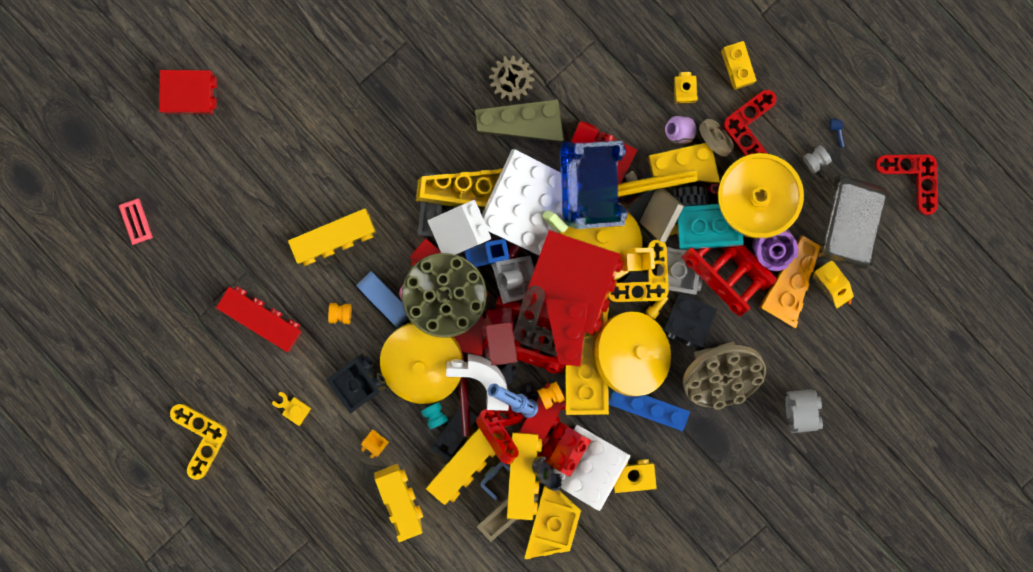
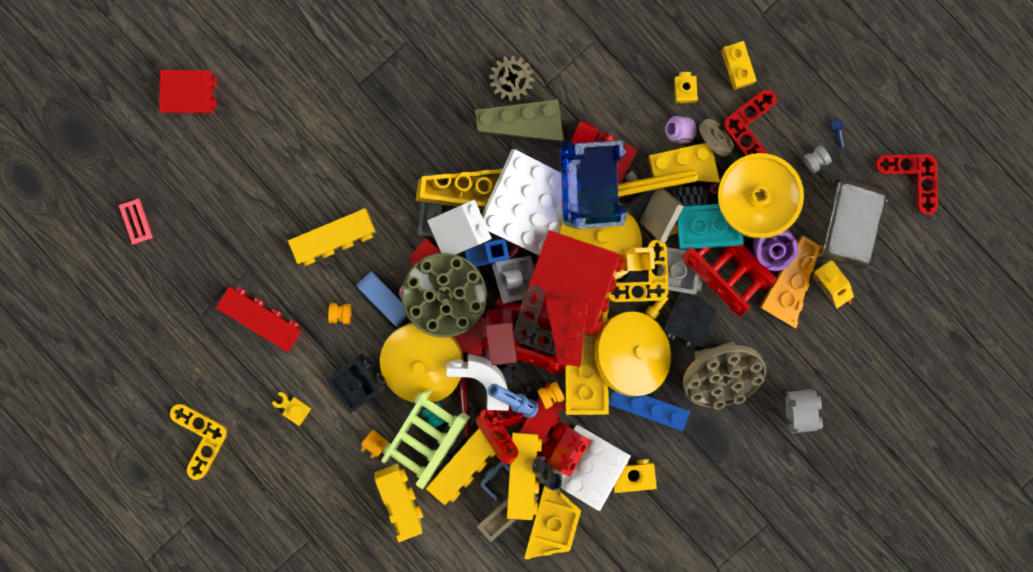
(445, 440): none -> yellowish green fence
(554, 221): yellowish green tile -> none

